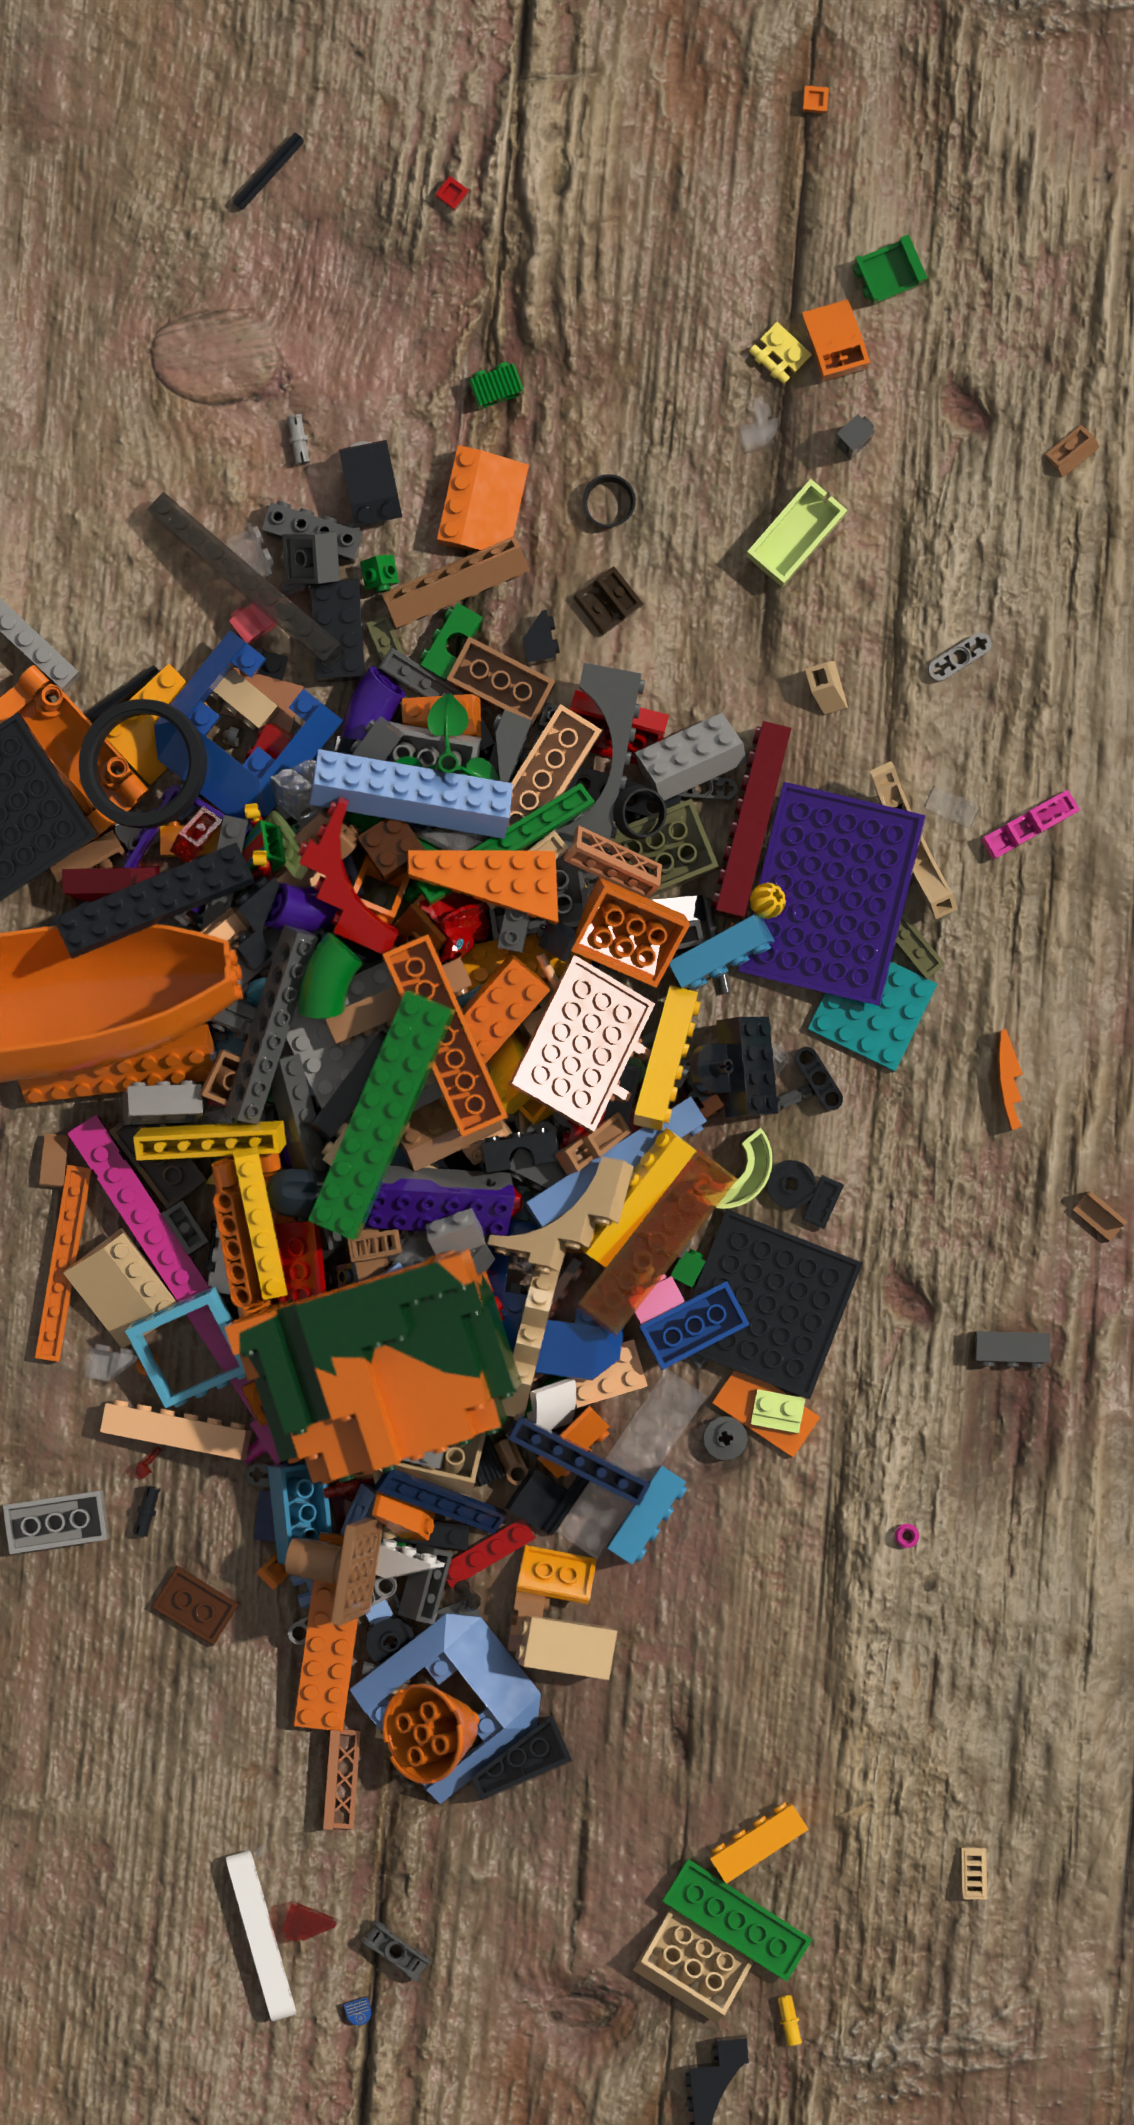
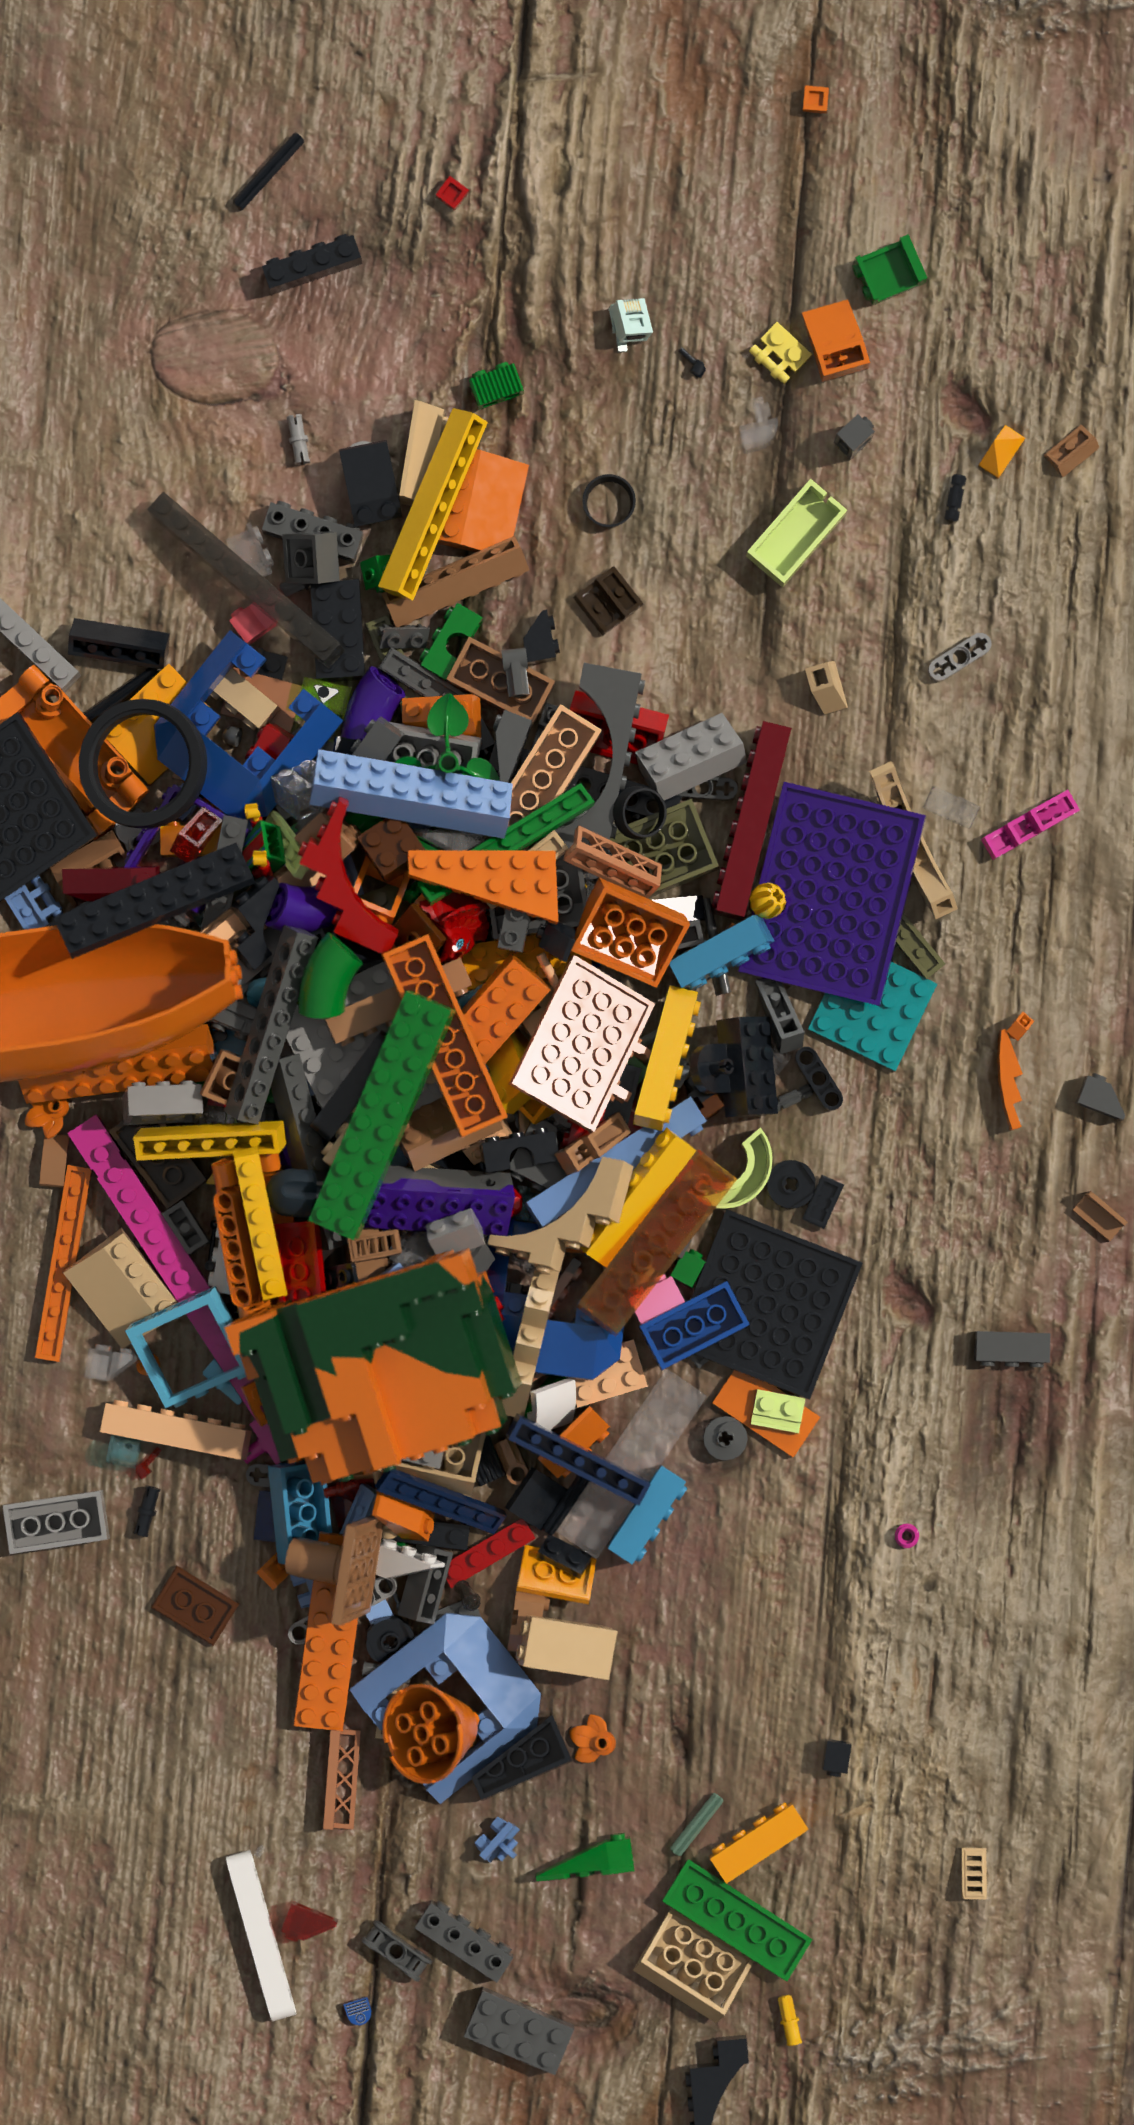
(27, 910): none -> medium blue plate
(44, 1116): none -> orange plate
(118, 643): none -> black brick
(123, 1451): none -> clear light blue piece
(214, 1369): none -> medium azure slope
(311, 264): none -> black brick
(331, 695): none -> clear neon green brick
(403, 637): none -> dark grey hinge
(423, 438): none -> tan slope
(432, 504): none -> yellow brick
(464, 1941): none -> dark grey brick
(502, 1843): none -> medium blue hips
(515, 666): none -> dark grey piece
(519, 2031): none -> dark grey brick
(564, 1556): none -> black plate
(588, 1739): none -> orange plate
(607, 1856): none -> green wedge
(630, 322): none -> light aqua piece
(696, 1824): none -> sand green axle
(698, 366): none -> black hand
(784, 1023): none -> dark grey slope
(836, 1757): none -> black brick
(955, 498): none -> black axle
(1001, 451): none -> light orange slope
(1020, 1026): none -> orange piece
(1100, 1097): none -> dark grey slope

